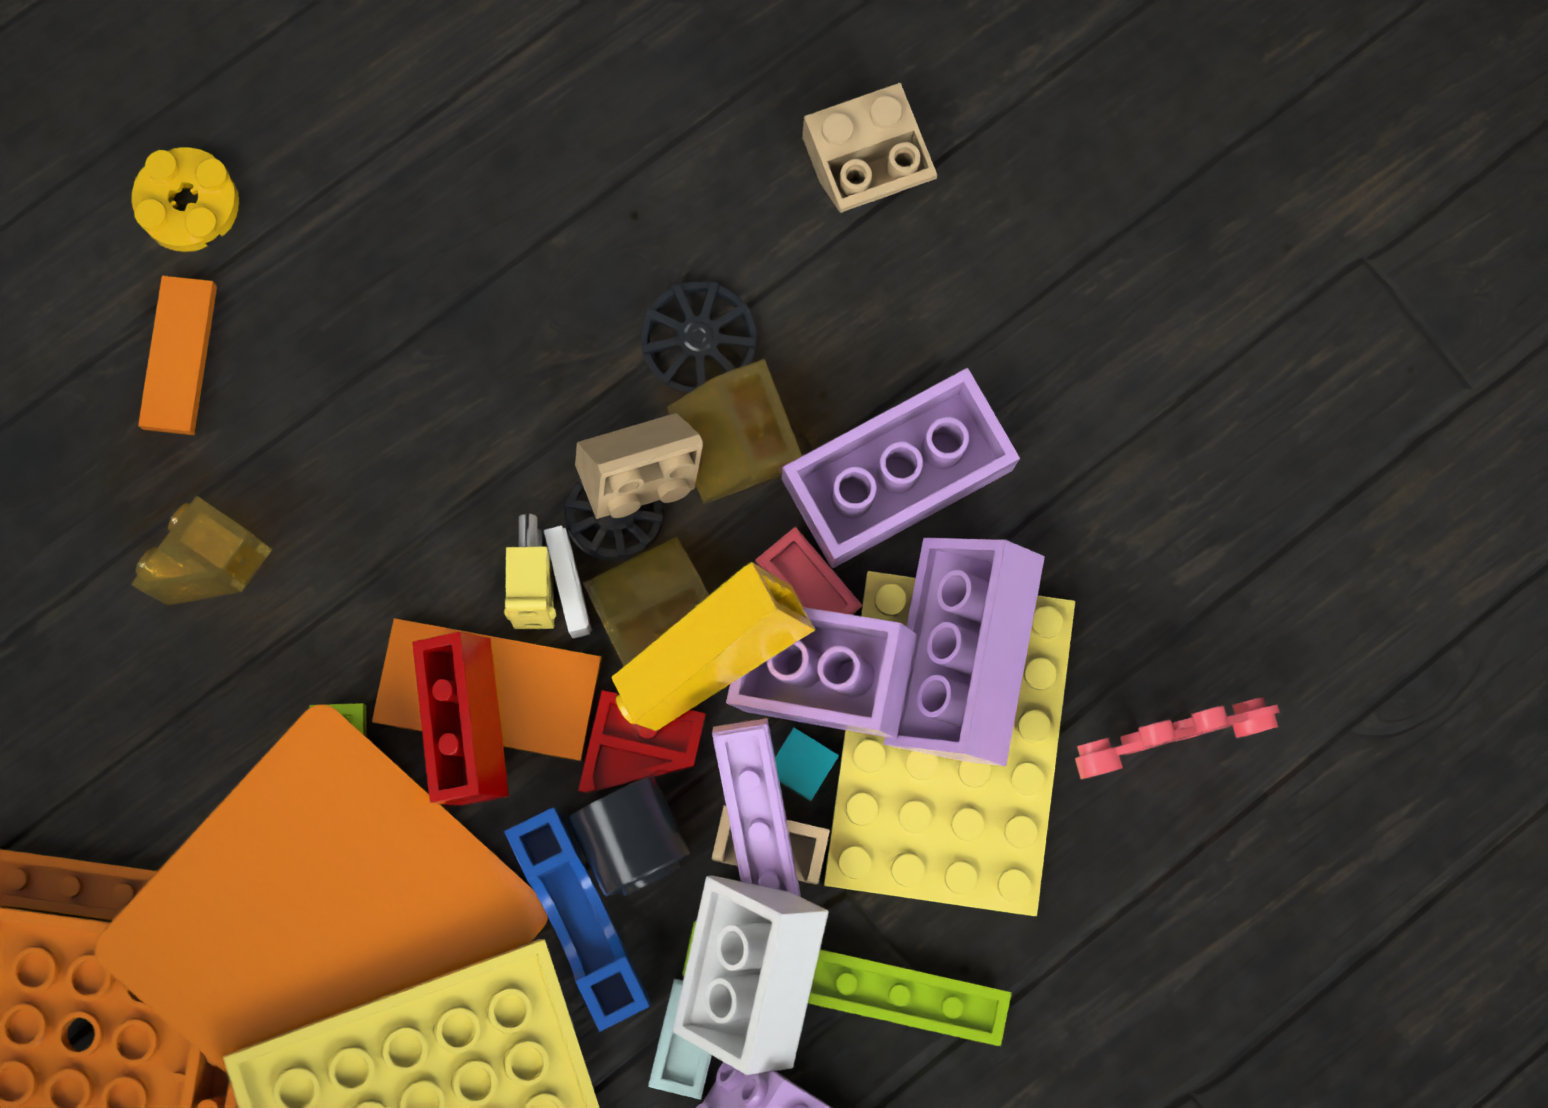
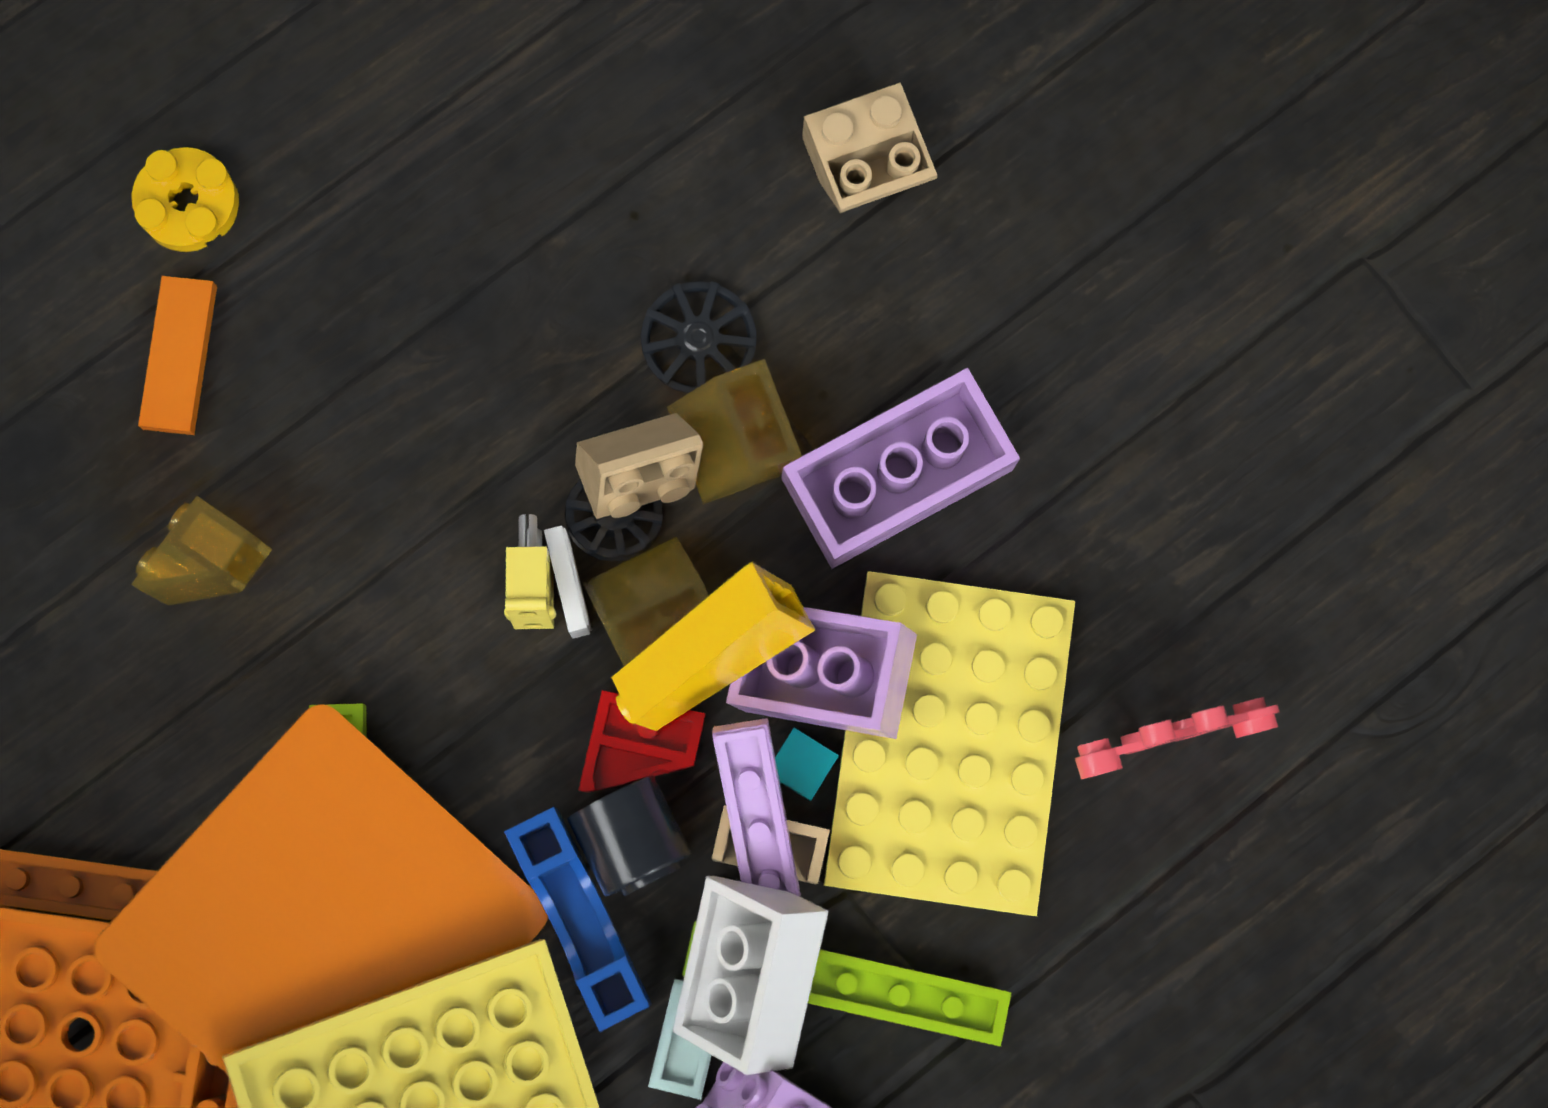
(460, 719): red brick -> none
(540, 691): orange tile -> none
(810, 576): coral tile -> none
(970, 649): lavender slope -> none

